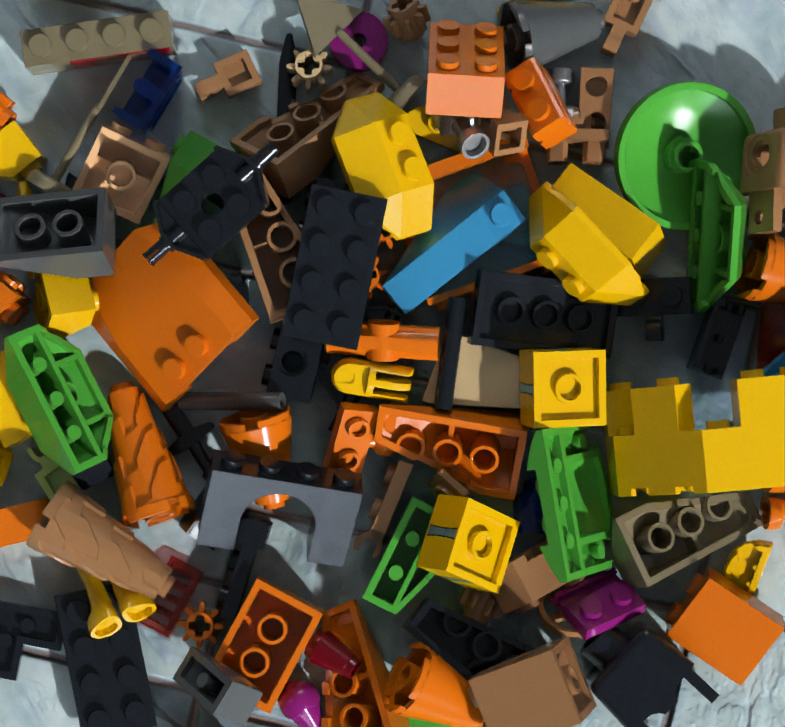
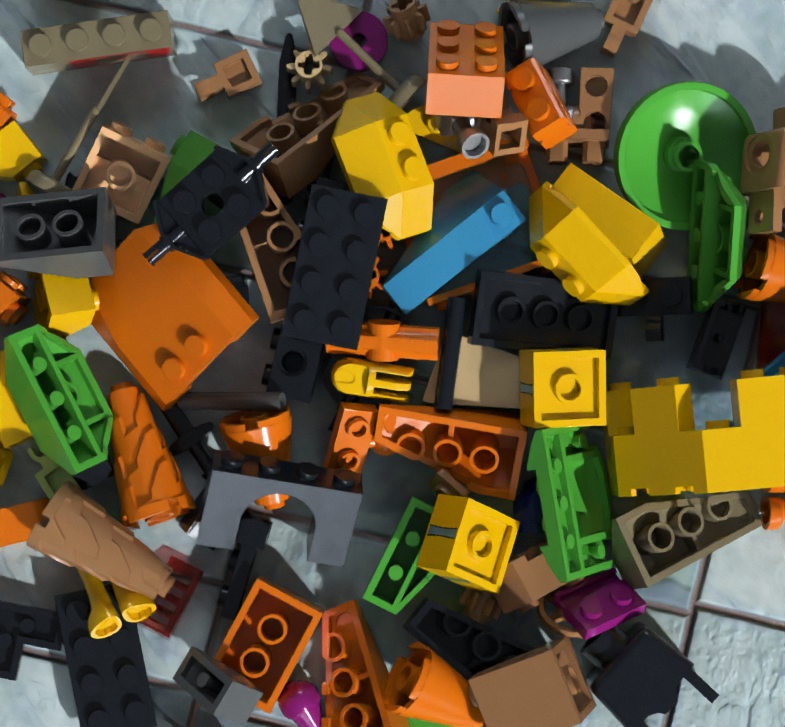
(151, 93): clear blue window -> none
(193, 630): orange gear -> none
(331, 654): dark red cone -> none
(384, 509): medium nougat plate -> none
(723, 625): orange brick -> none
(747, 563): yellow plate -> none

